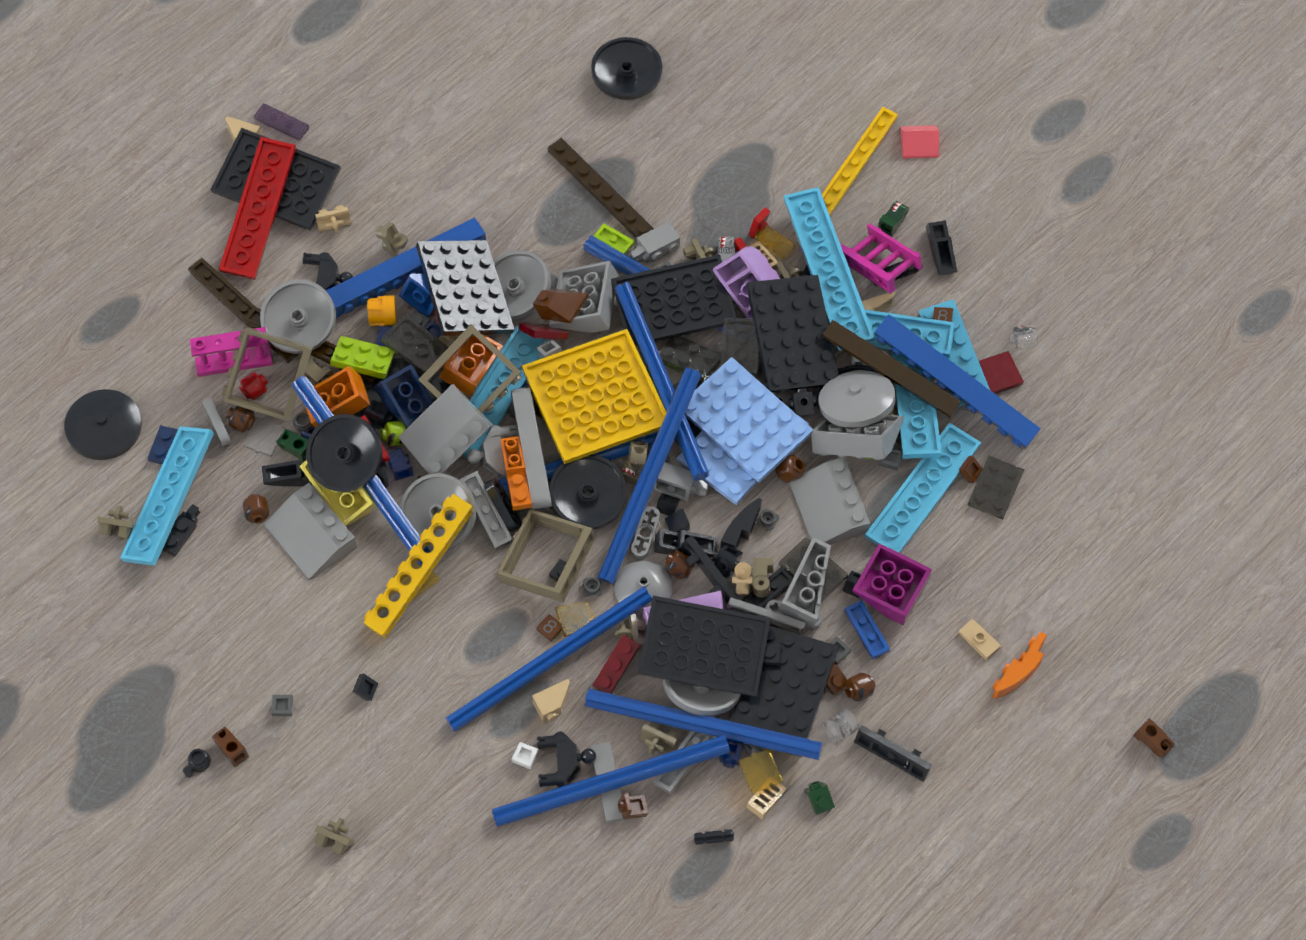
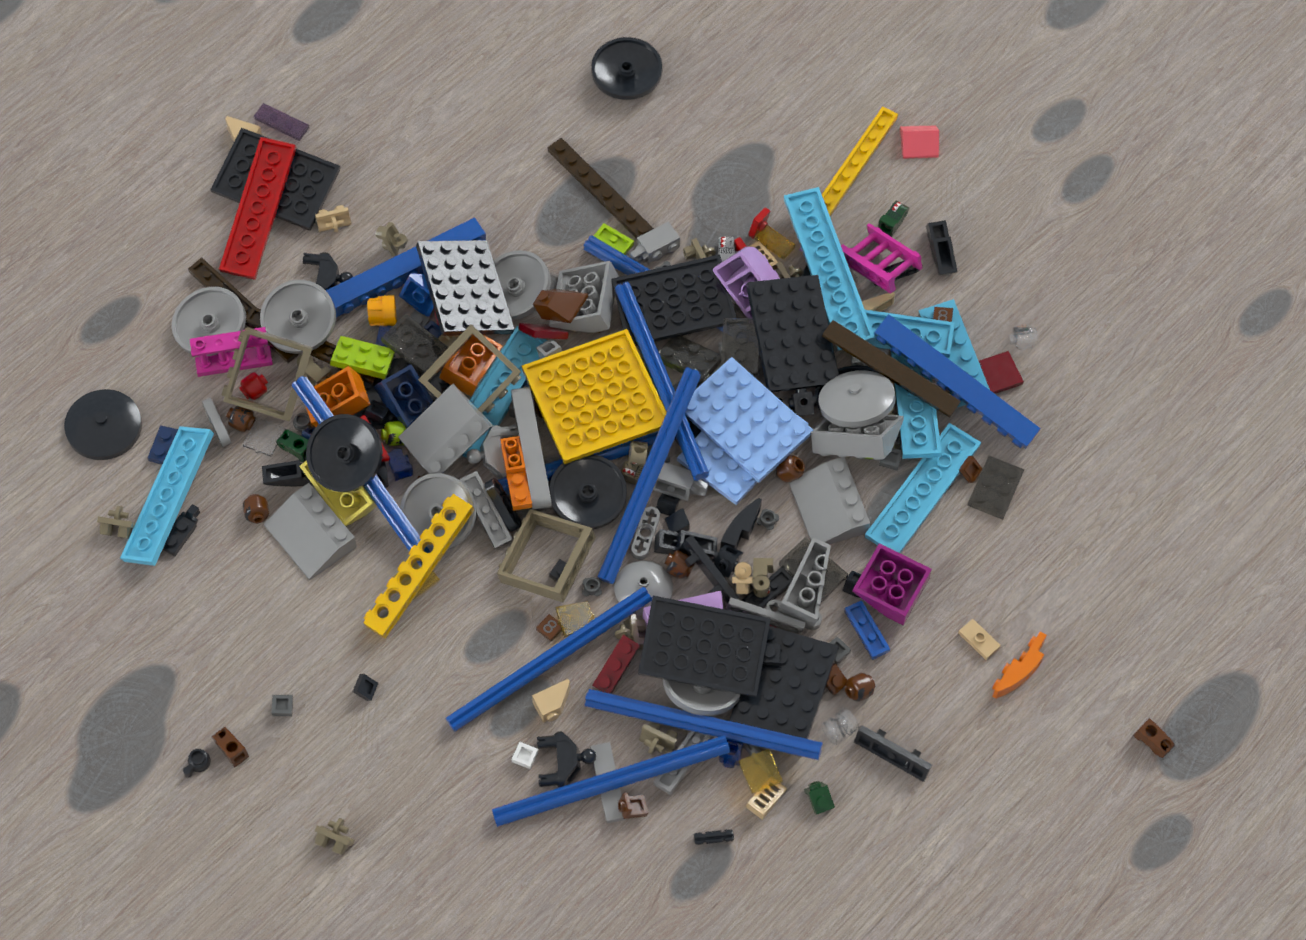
(206, 314): none -> light grey dish

